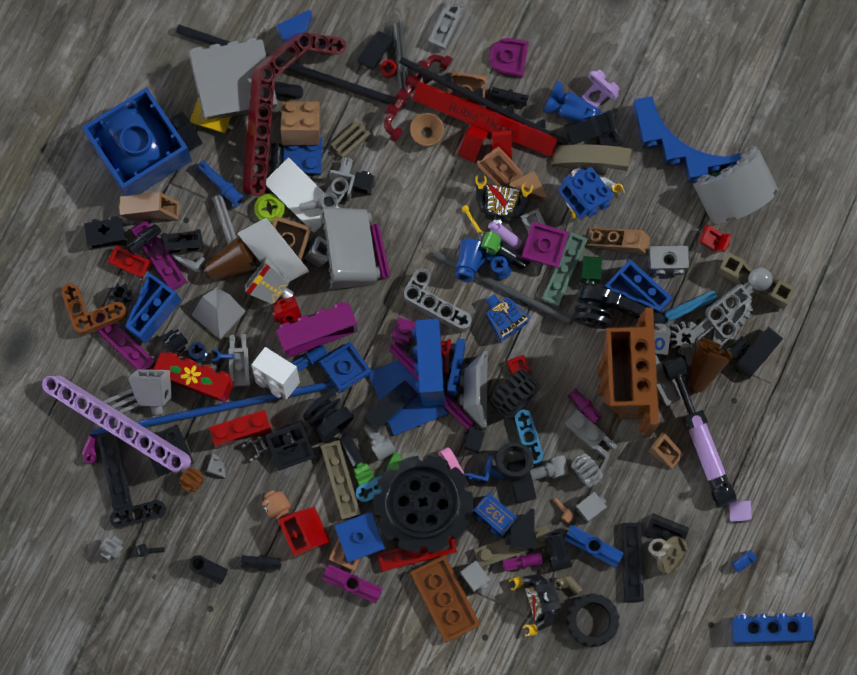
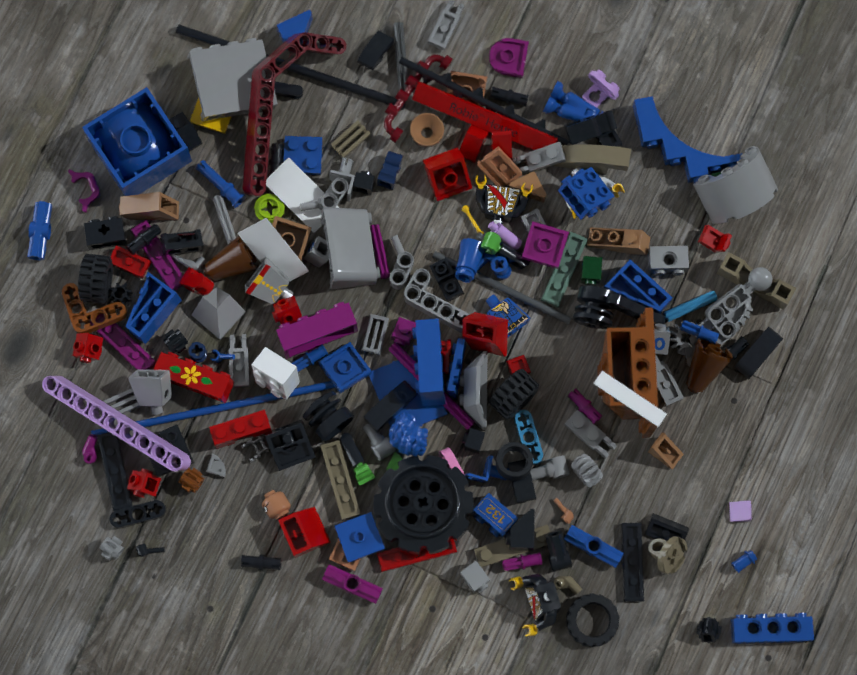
(39, 230): none -> blue piece
(87, 347): none -> red brick
(93, 185): none -> magenta helmet
(95, 278): none -> black tyre
(143, 483): none -> red brick
(196, 282): none -> red leg
(210, 569): black piece -> none
(300, 123): medium nougat brick -> none
(368, 486): dark azure beam -> none
(371, 350): none -> light grey tile
(390, 168): none -> dark blue leg
(392, 72): red bush -> none
(399, 269): none -> light grey beam
(407, 436): none -> blue hair
(445, 598): dark orange plate -> none
(446, 279): none -> black slope
(447, 174): none -> red slope
(486, 333): none -> red slope
(541, 158): none -> light grey hinge
(591, 507): light grey brick -> none
(630, 398): none -> white sticker
(696, 424): piece -> none
(699, 332): none -> blue axle
(708, 630): none -> black gear

